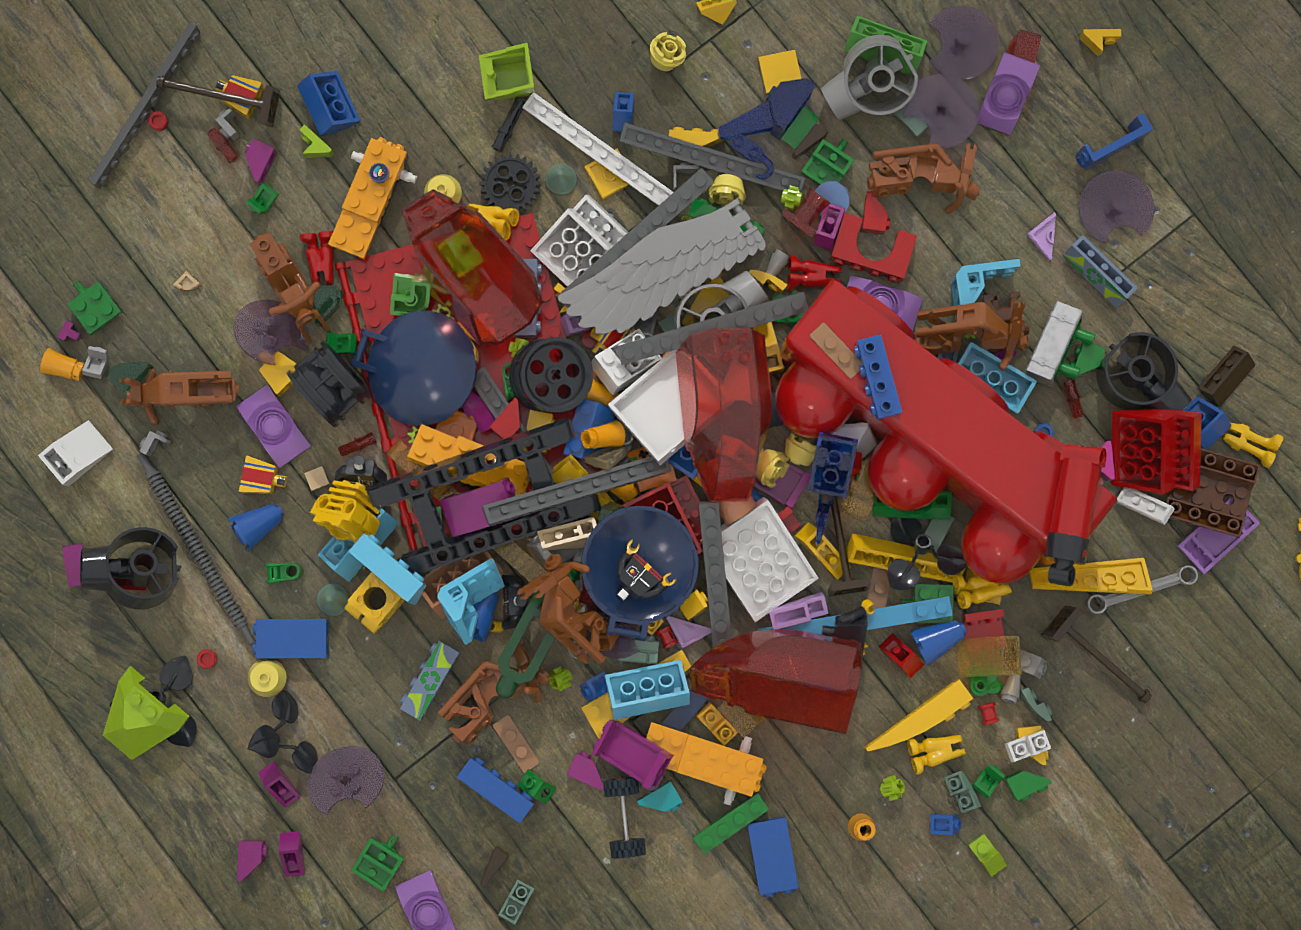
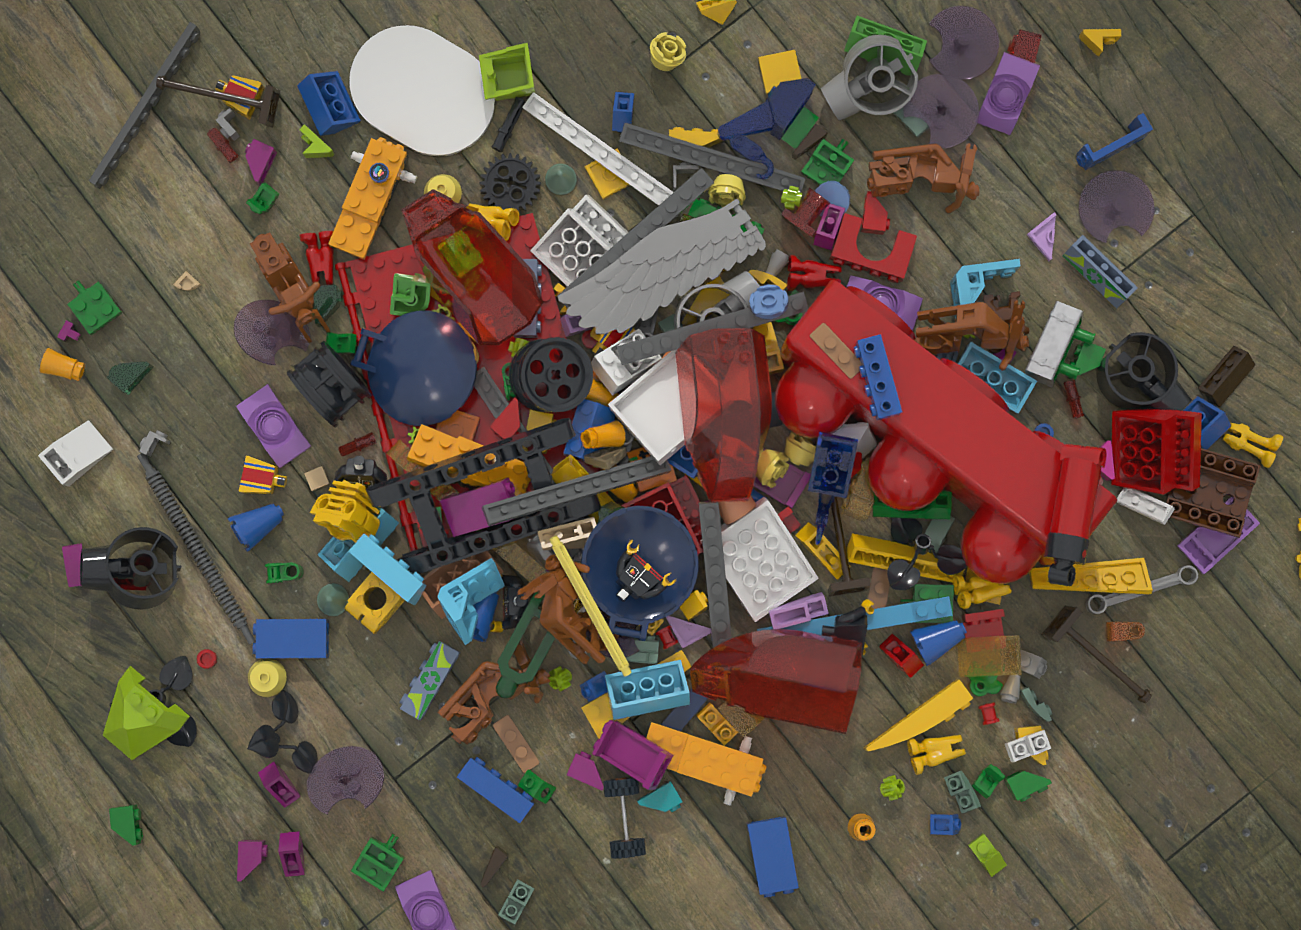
(96, 362): light grey bracket -> none
(125, 822): none -> green slope
(158, 121): red tile -> none
(180, 389): dark orange piece -> none
(277, 375): yellow torso -> none
(421, 91): none -> white tile
(477, 408): magenta slope -> none
(590, 605): none -> light yellow piece
(730, 823): green brick -> none
(769, 302): none -> medium blue tile
(1122, 631): none -> clear orange piece

